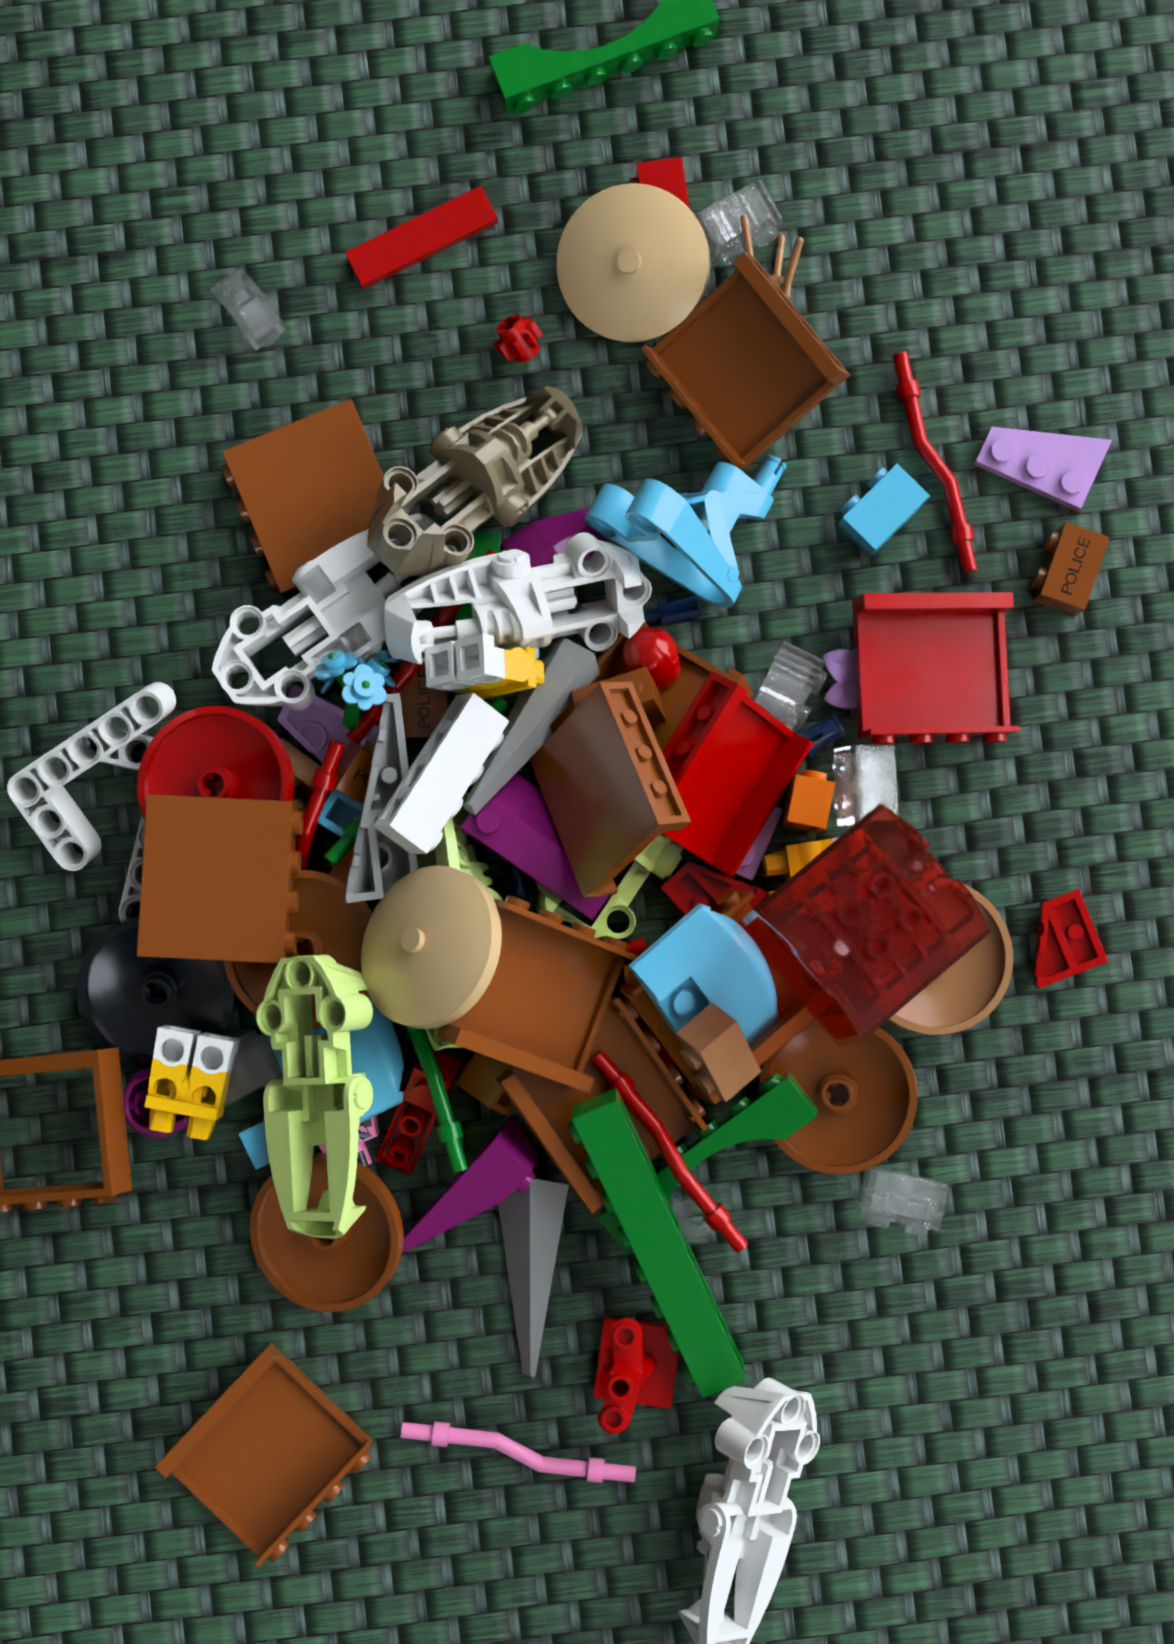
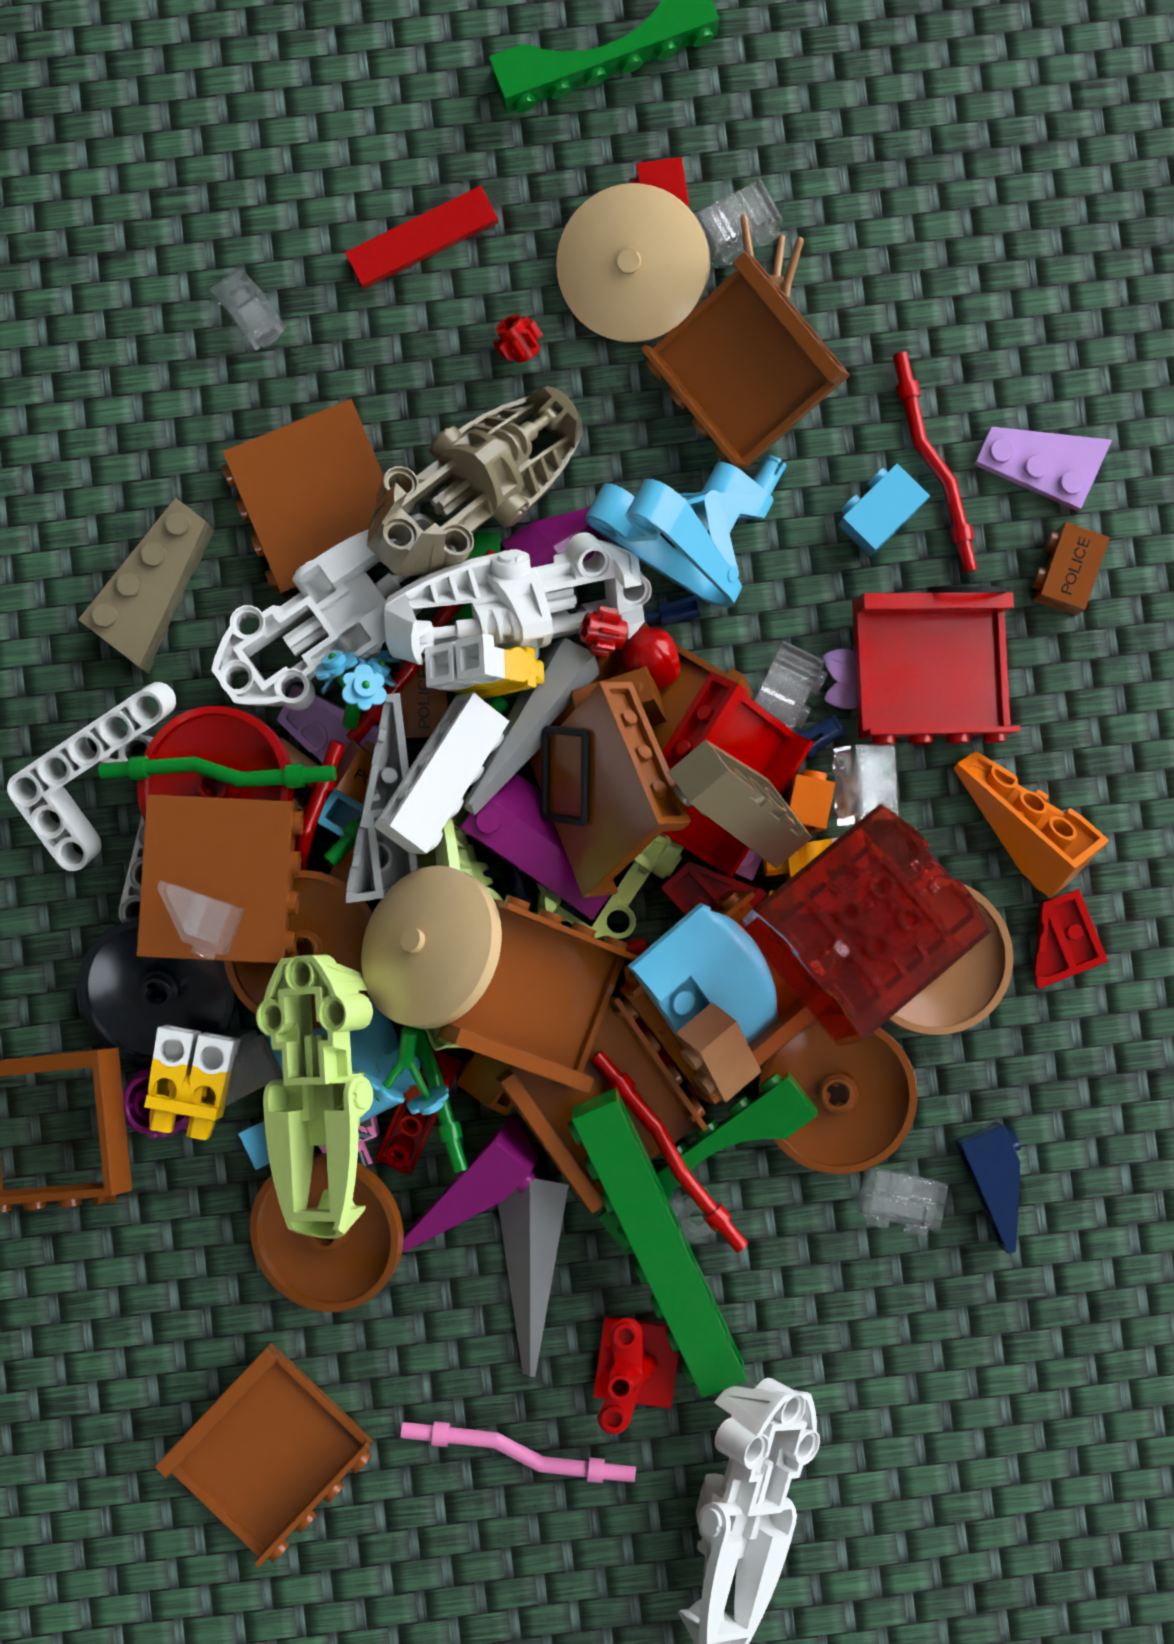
(150, 585): none -> dark tan wedge
(201, 919): none -> clear slope
(292, 776): none -> green bar
(401, 1071): none -> medium azure plant
(584, 811): none -> black piece
(603, 631): none -> red gear
(739, 802): none -> dark tan wedge
(980, 589): none -> black piece
(995, 1173): none -> dark blue slope
(1039, 837): none -> orange wedge

